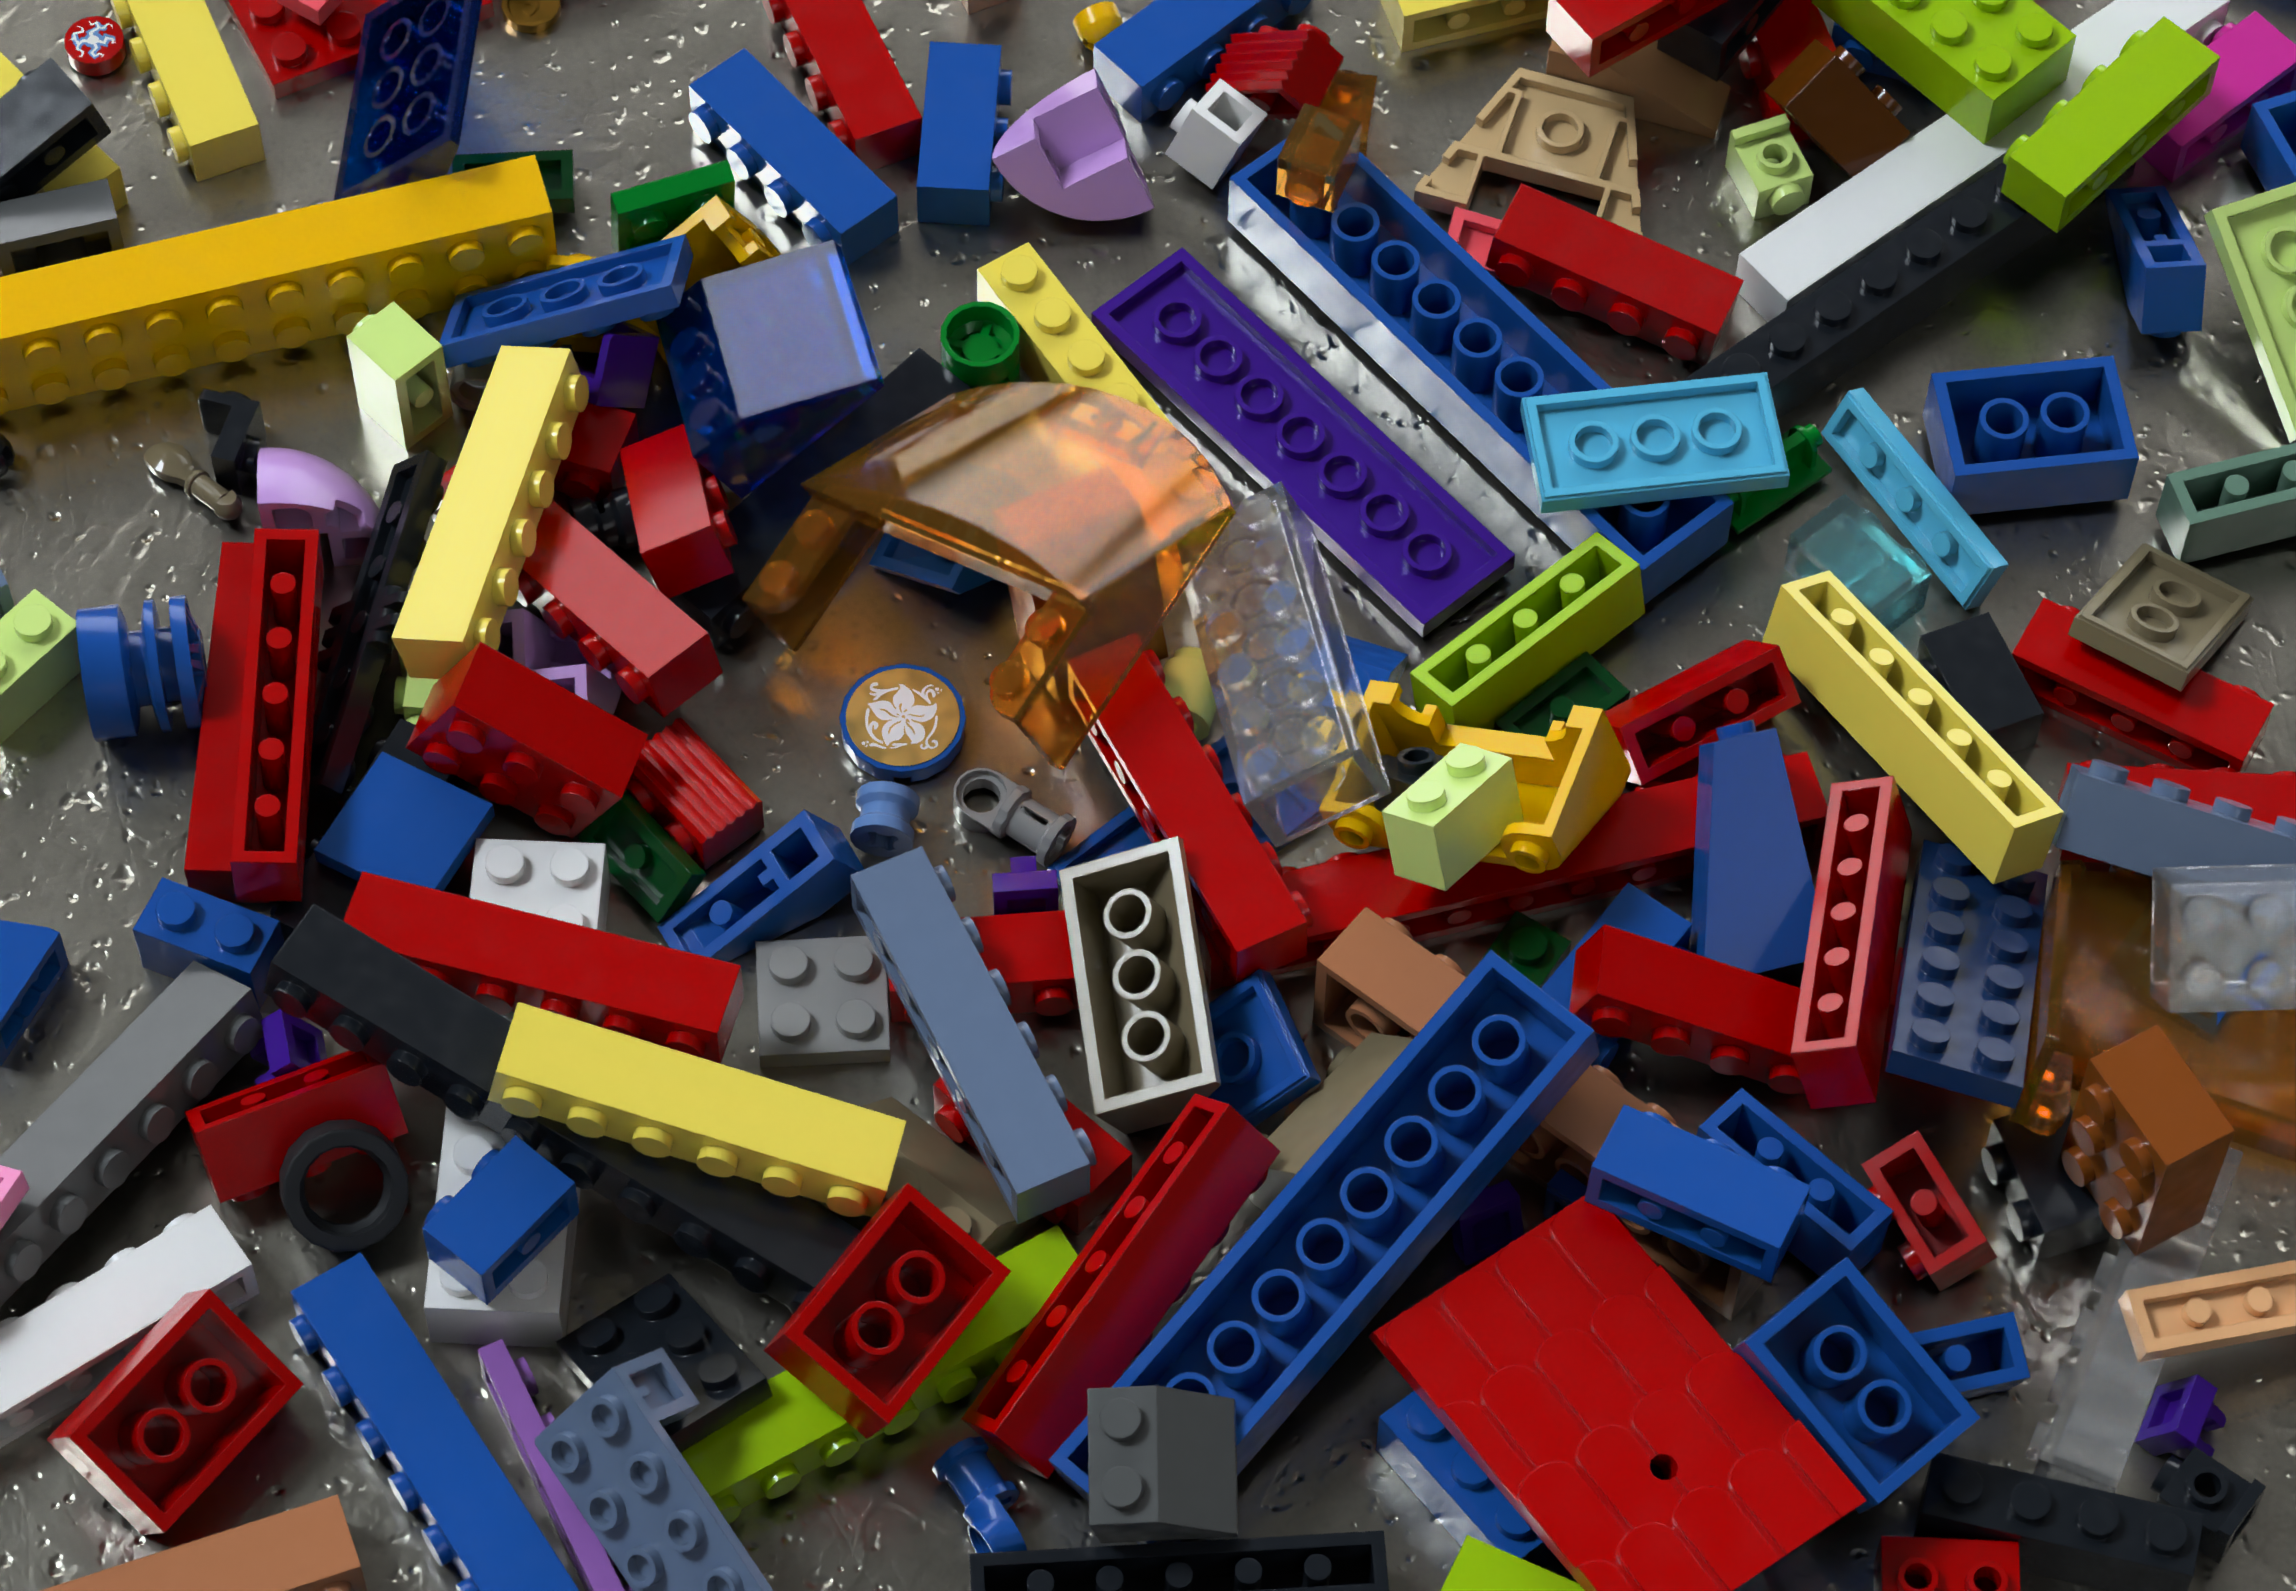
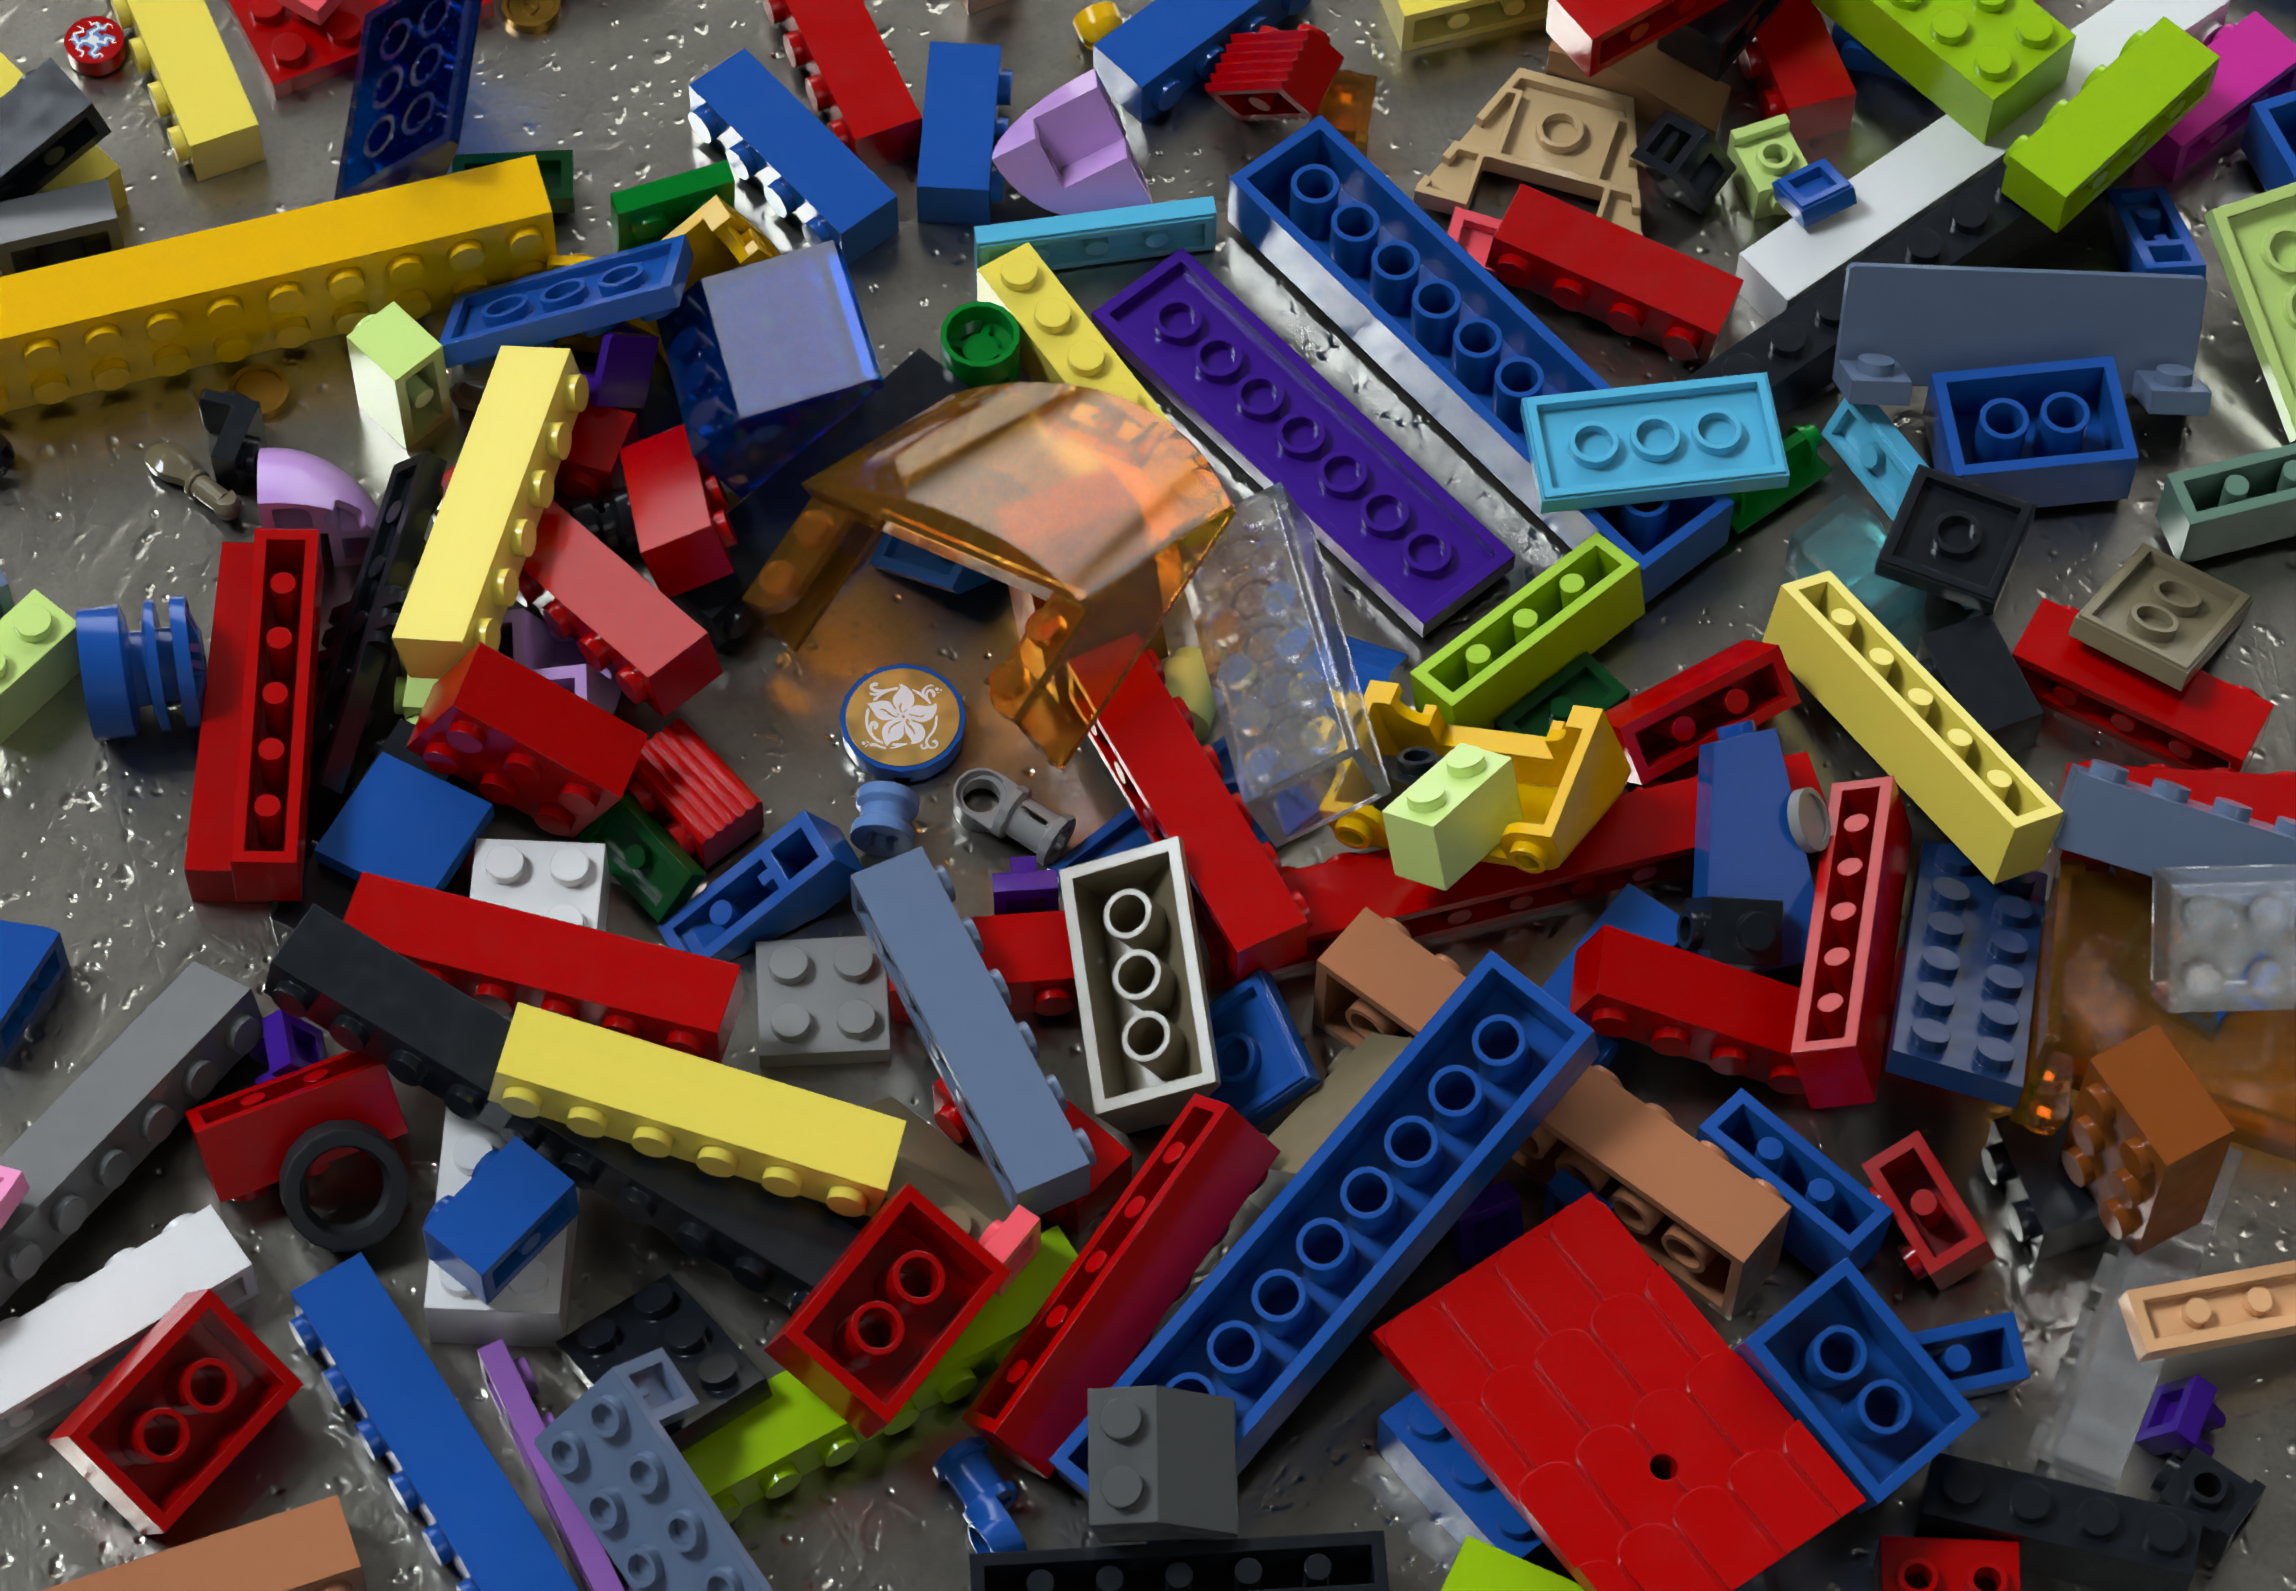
(195, 926): blue brick -> none
(265, 385): none -> pearl gold piece
(1013, 1242): none -> coral plate
(1105, 234): none -> medium azure tile
(1214, 132): white brick -> none
(1318, 158): clear orange brick -> none
(1531, 948): dark green plate -> none
(1684, 161): none -> black brick
(1697, 1192): blue brick -> none
(1733, 930): none -> black bracket
(1808, 820): none -> light grey piece
(1814, 192): none -> blue tile
(1837, 109): reddish brown brick -> none
(1939, 318): none -> sand blue bracket
(1955, 539): none -> black tile

